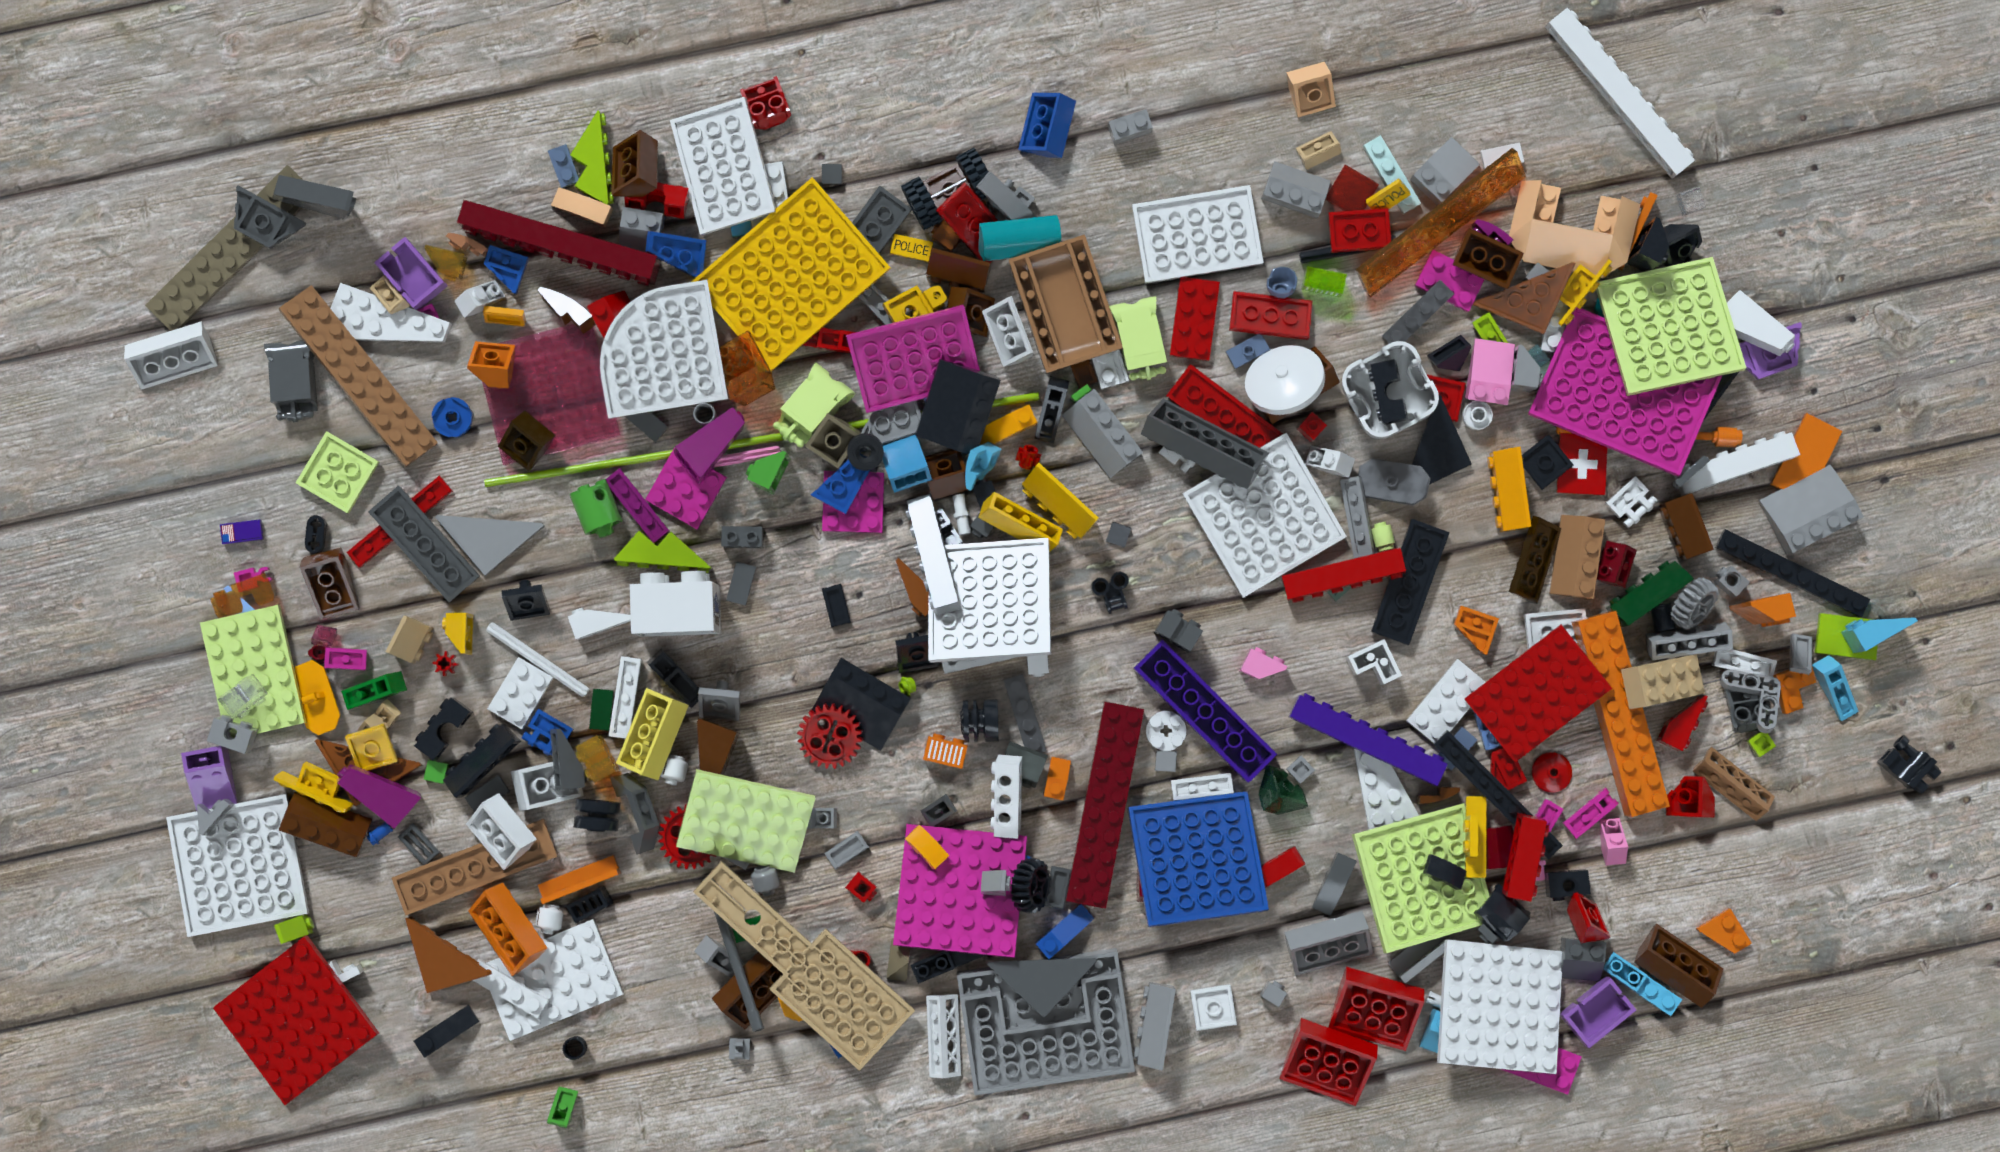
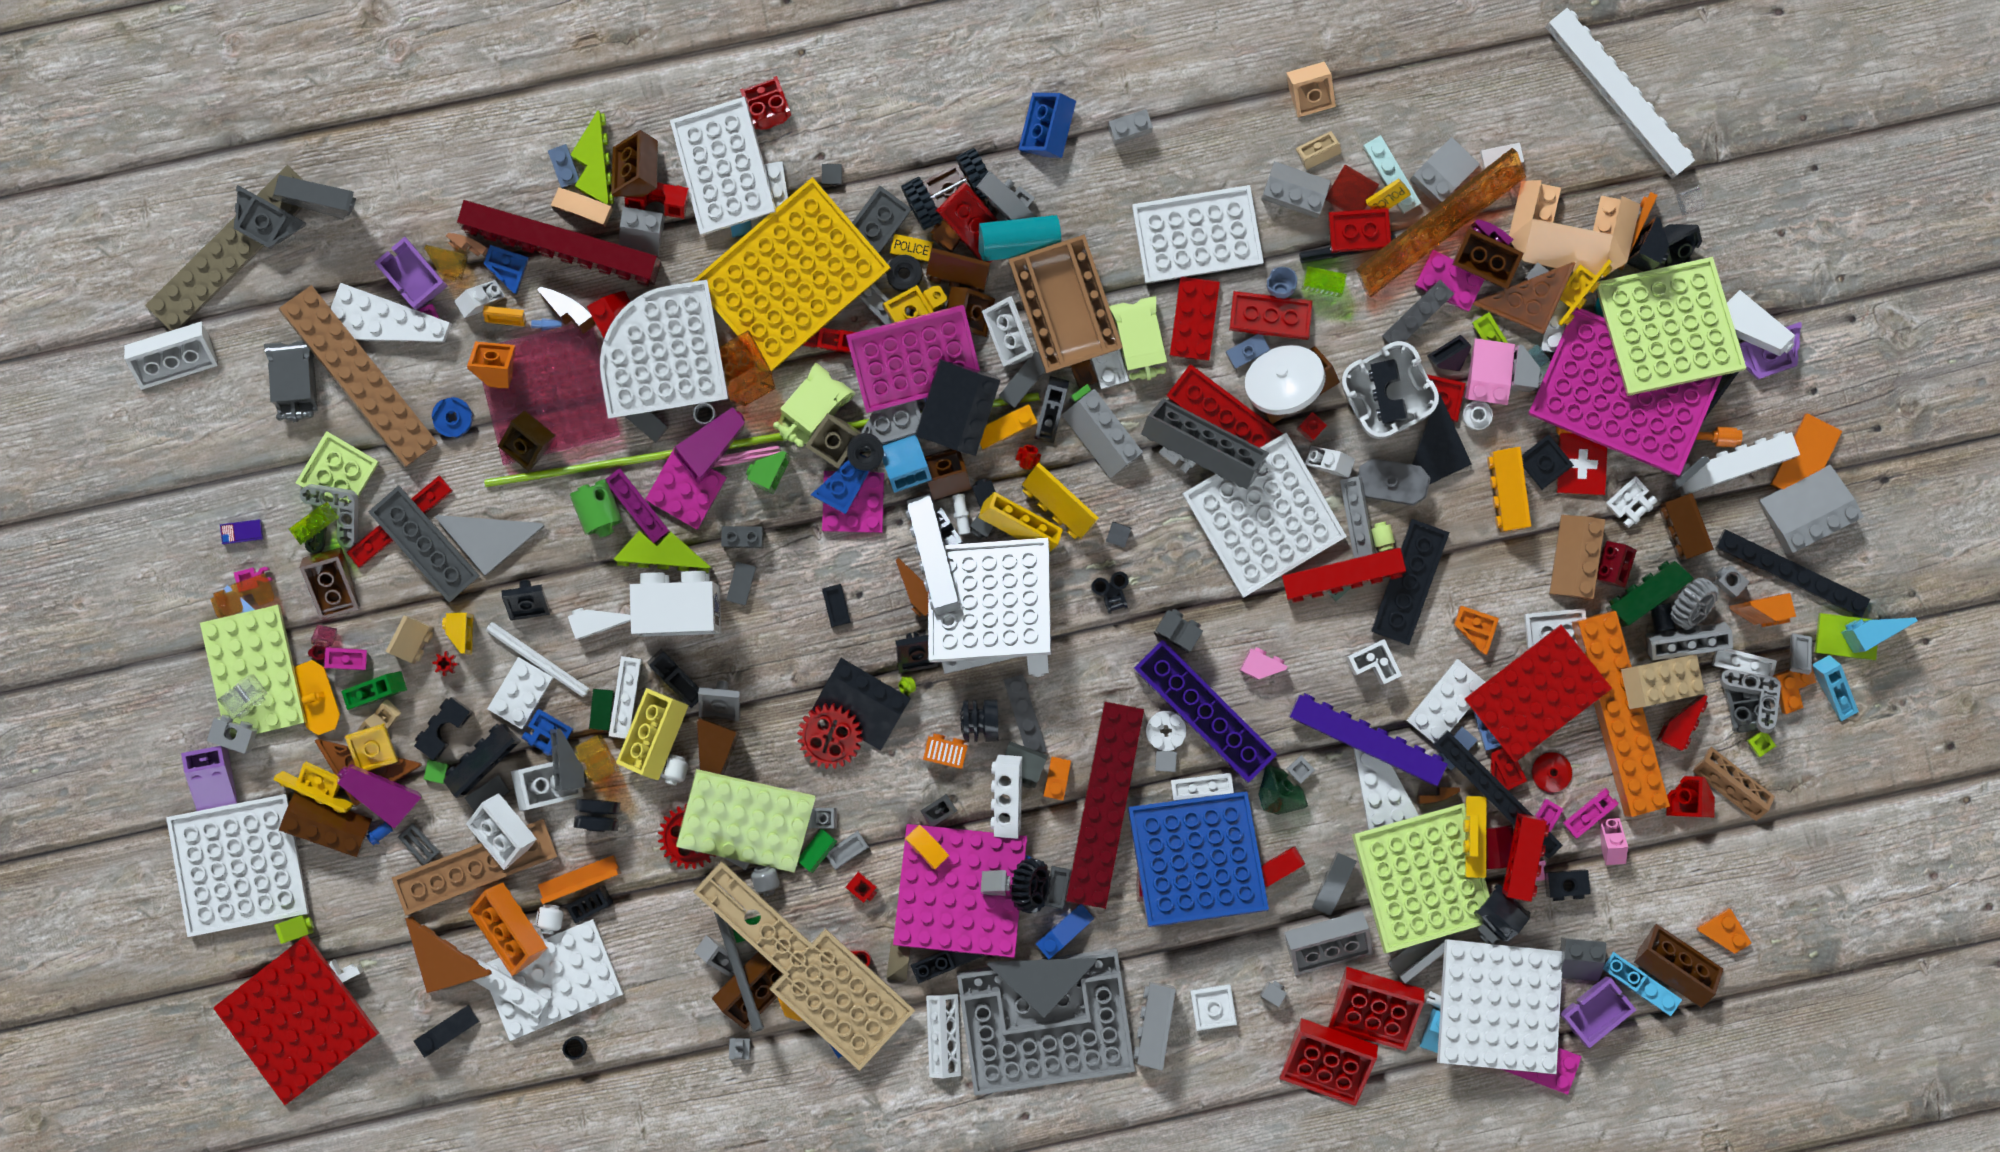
(209, 819): light grey slope -> none
(313, 523): none -> clear neon green brick
(342, 508): none -> light grey beam
(389, 295): tan slope -> none
(545, 324): none -> medium blue bar
(562, 1107): bright green slope -> none
(642, 811): dark grey slope -> none
(678, 251): blue wing -> none
(817, 850): none -> green tile
(896, 265): none -> black tyre
(980, 462): medium azure slope -> none
(1023, 381): none -> dark grey slope
(1444, 871): black slope -> none
(1535, 560): dark brown plate -> none
(1586, 919): red slope -> none
(1910, 771): black hips -> none

